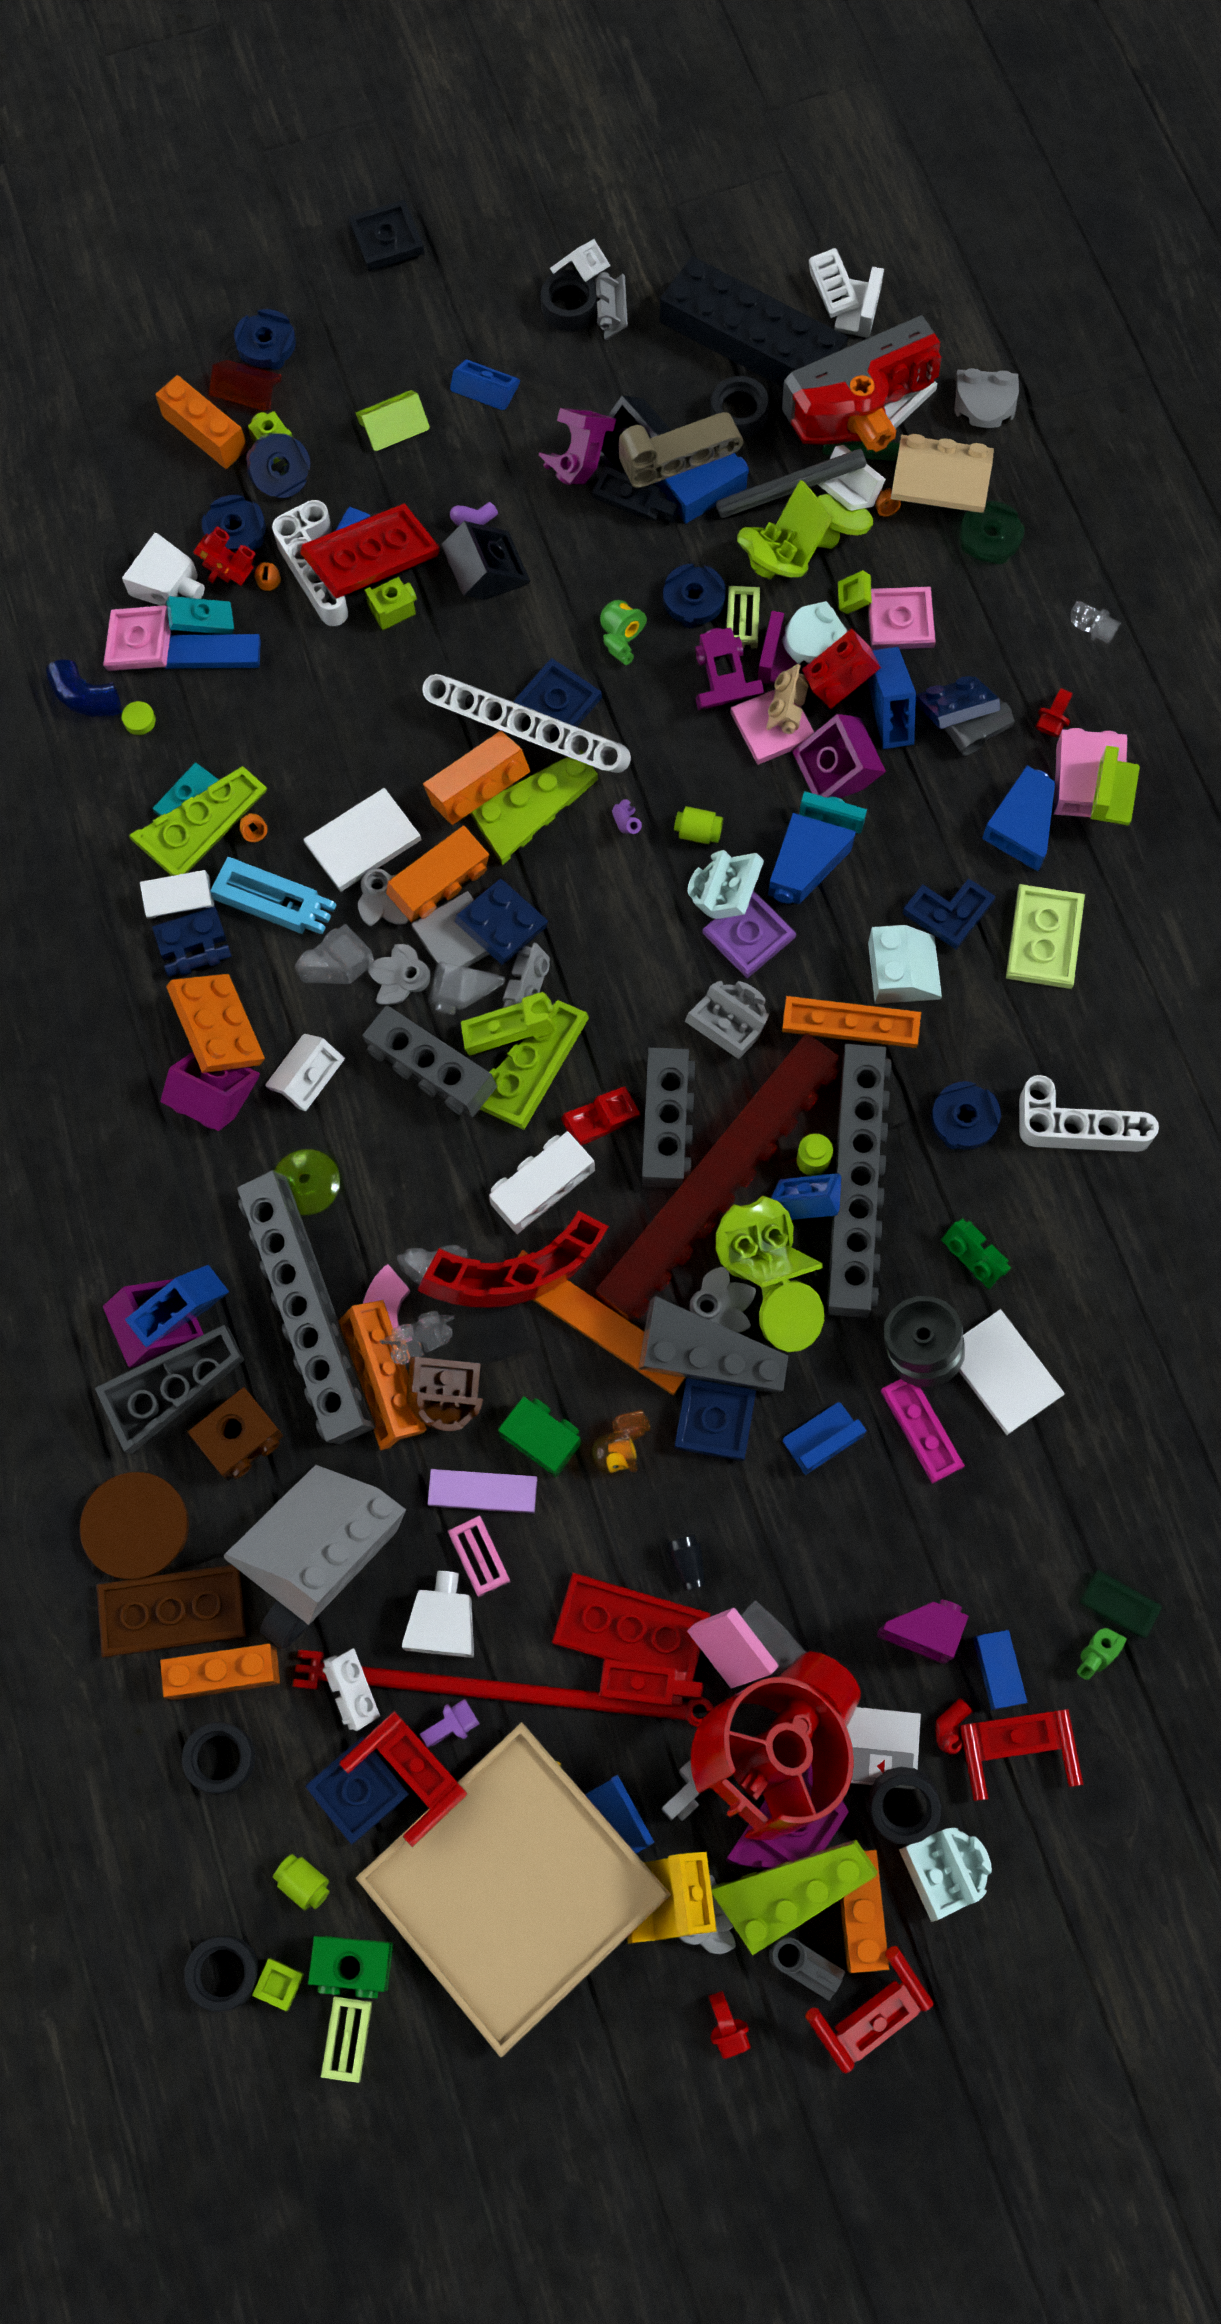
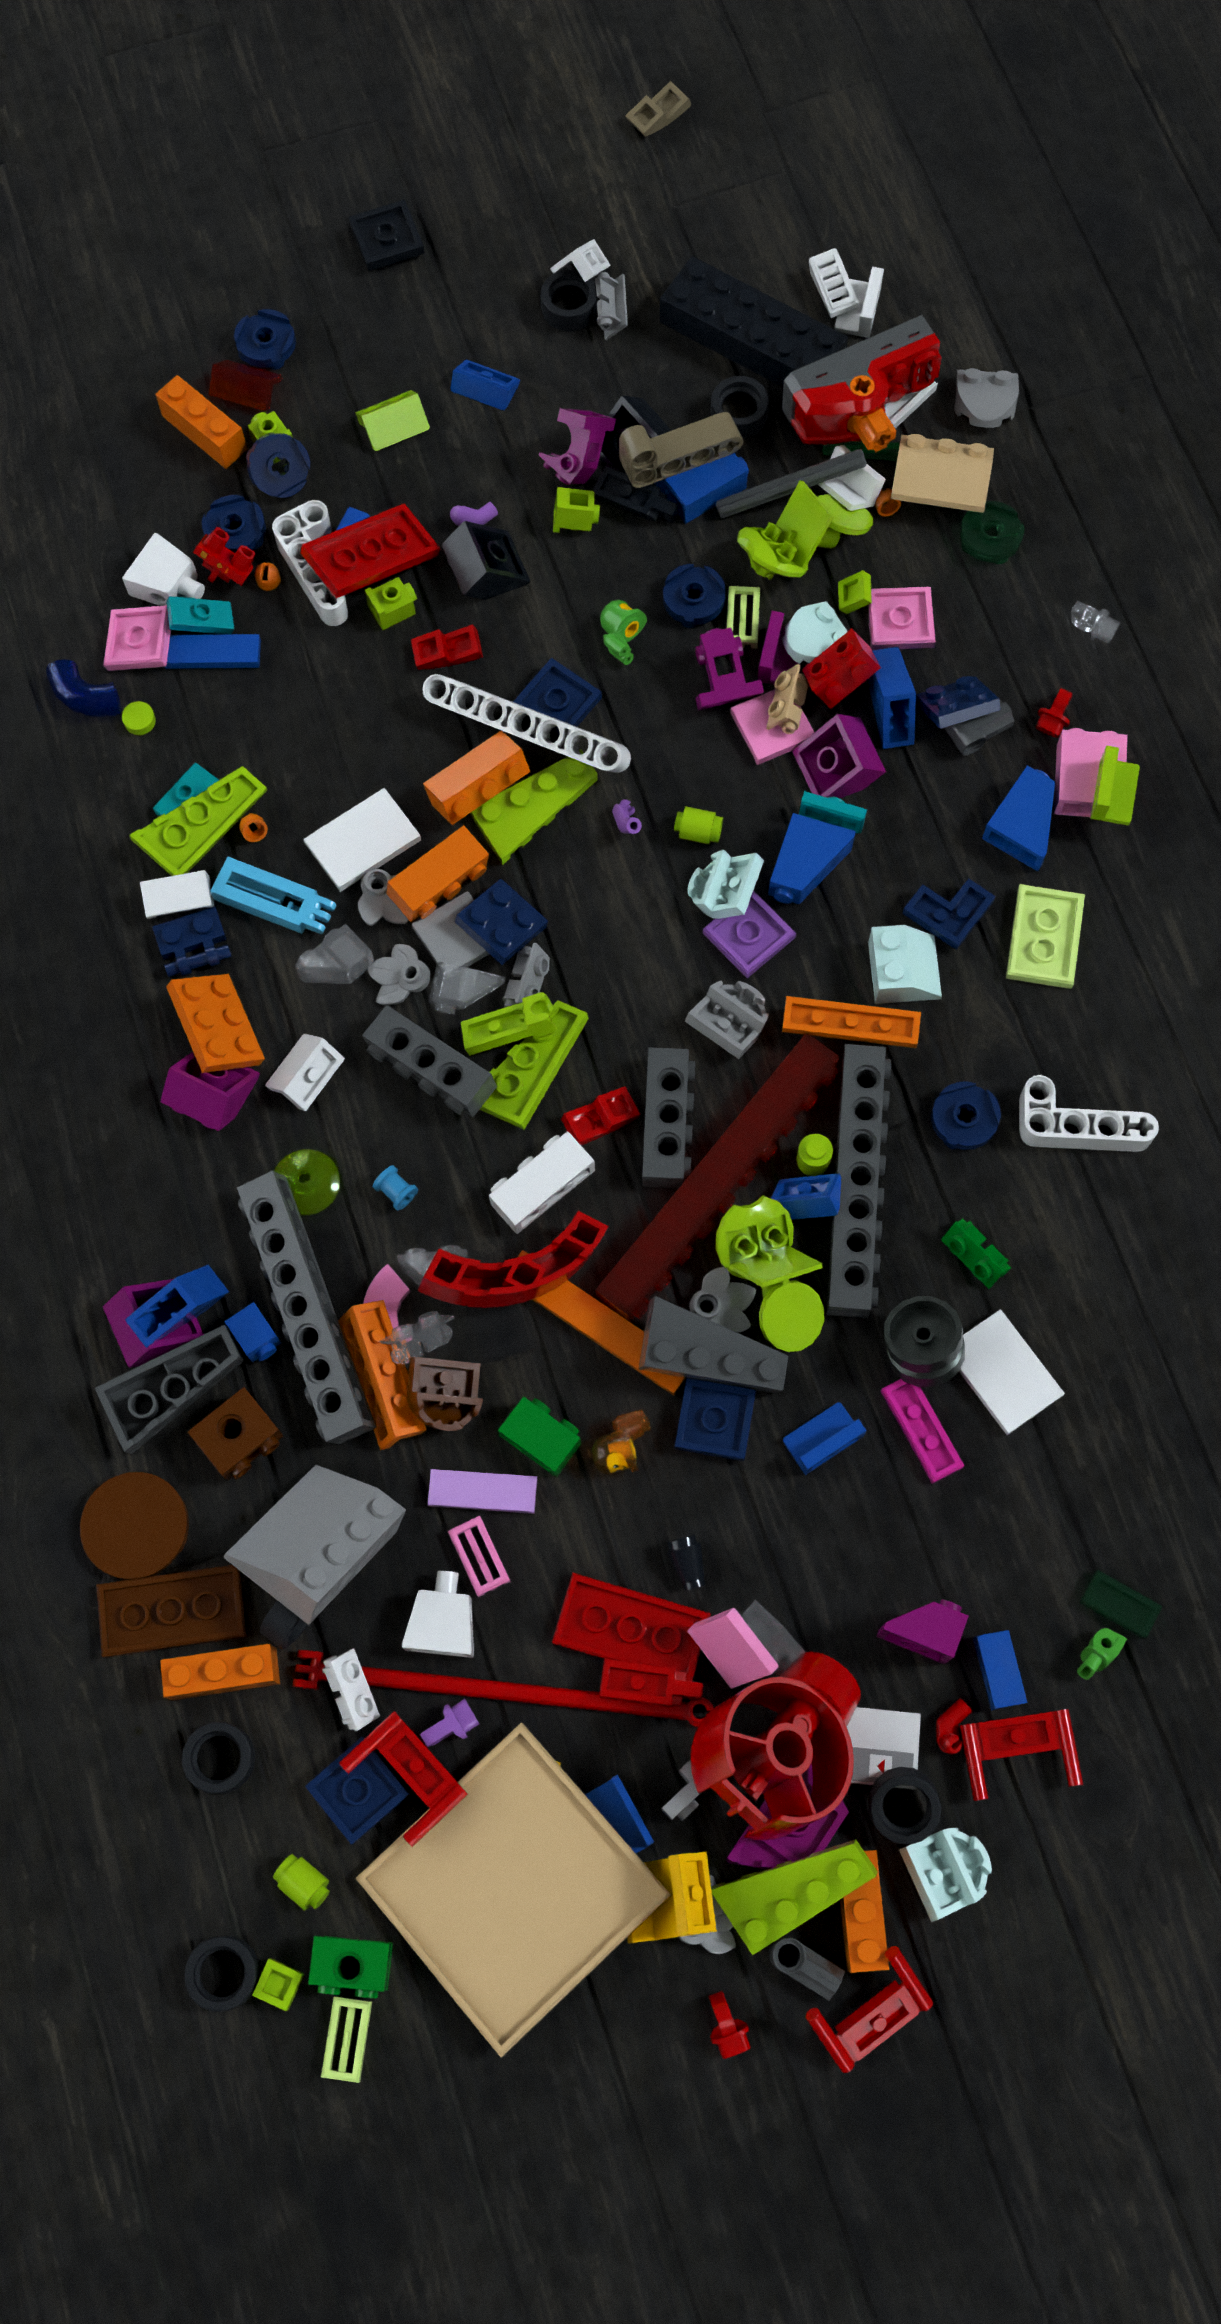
(253, 1333): none -> blue brick
(395, 1187): none -> dark azure bush
(448, 649): none -> red slope
(574, 510): none -> lime brick
(658, 112): none -> dark tan slope

